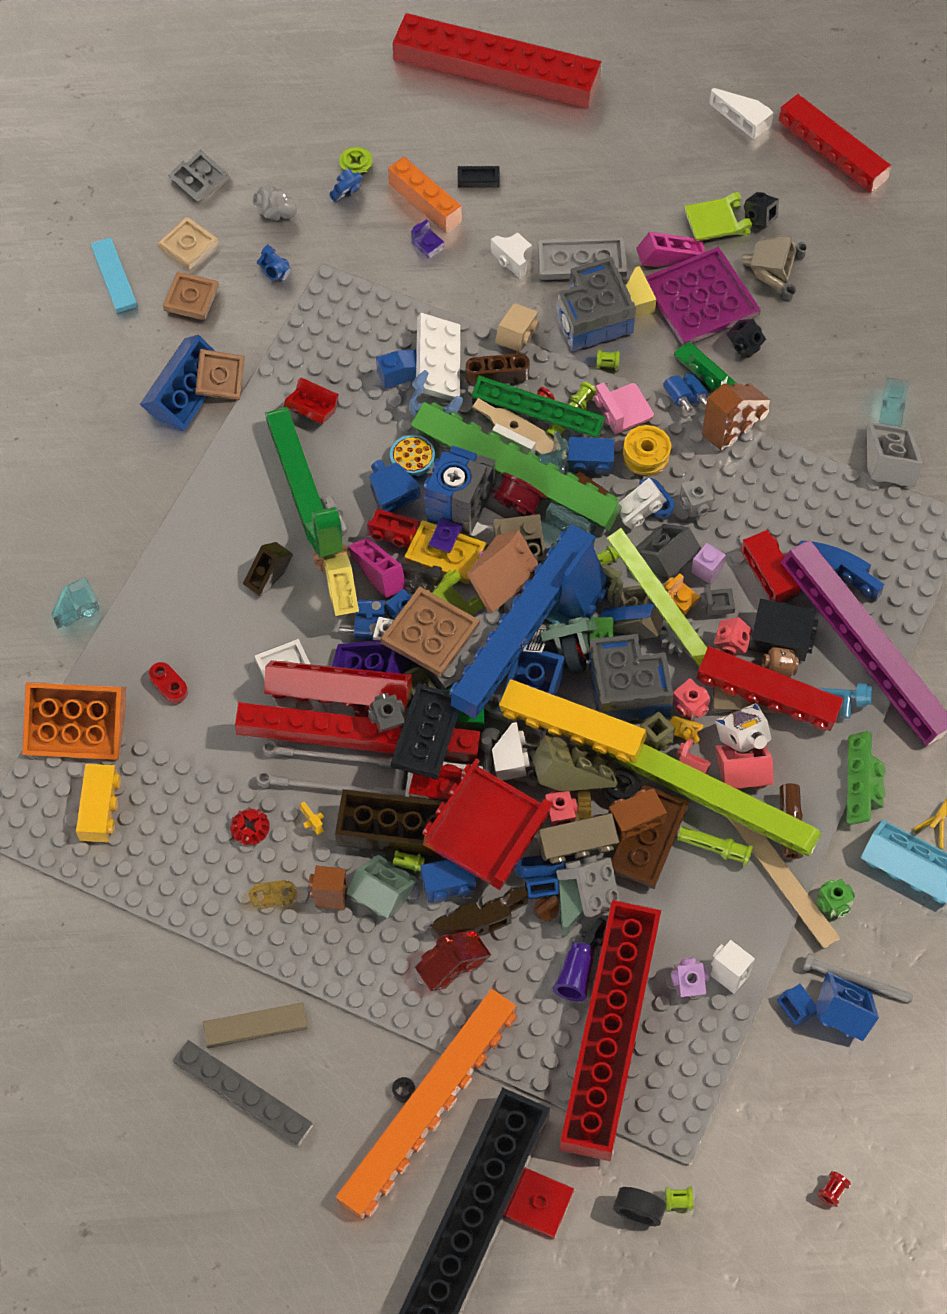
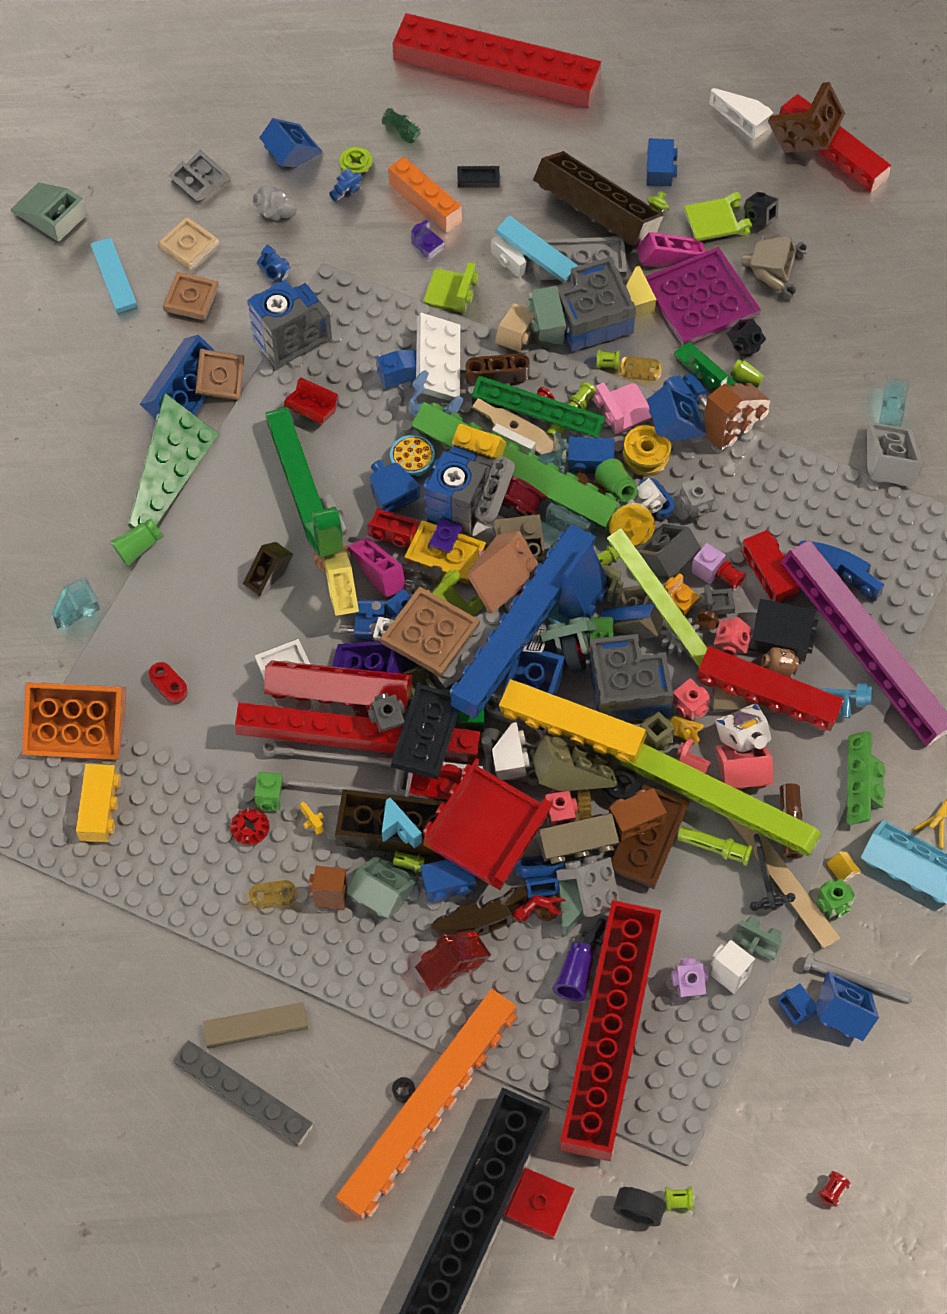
(51, 209): none -> sand green slope
(136, 541): none -> bright green plant
(172, 456): none -> wing
(268, 791): none -> bright green bracket
(288, 322): none -> dark grey piece
(289, 143): none -> blue slope
(397, 821): none -> medium azure slope
(402, 125): none -> clear green connector
(452, 289): none -> lime bracket
(479, 442): none -> yellow brick
(499, 475): none -> light grey beam
(524, 912): none -> red arm
(535, 248): none -> medium azure tile
(547, 314): none -> sand green slope
(597, 197): none -> dark brown brick
(616, 480): none -> bright green plant
(635, 522): none -> yellow tile
(640, 368): none -> clear yellow beam
(658, 202): none -> lime plant
(660, 162): none -> blue brick
(675, 414): none -> blue slope
(707, 620): none -> reddish brown plate
(730, 575): none -> red bush
(746, 373): none -> lime cone
(757, 940): none -> sand green hips
(772, 901): none -> black piece
(810, 129): none -> reddish brown bracket
(843, 866): none -> yellow slope

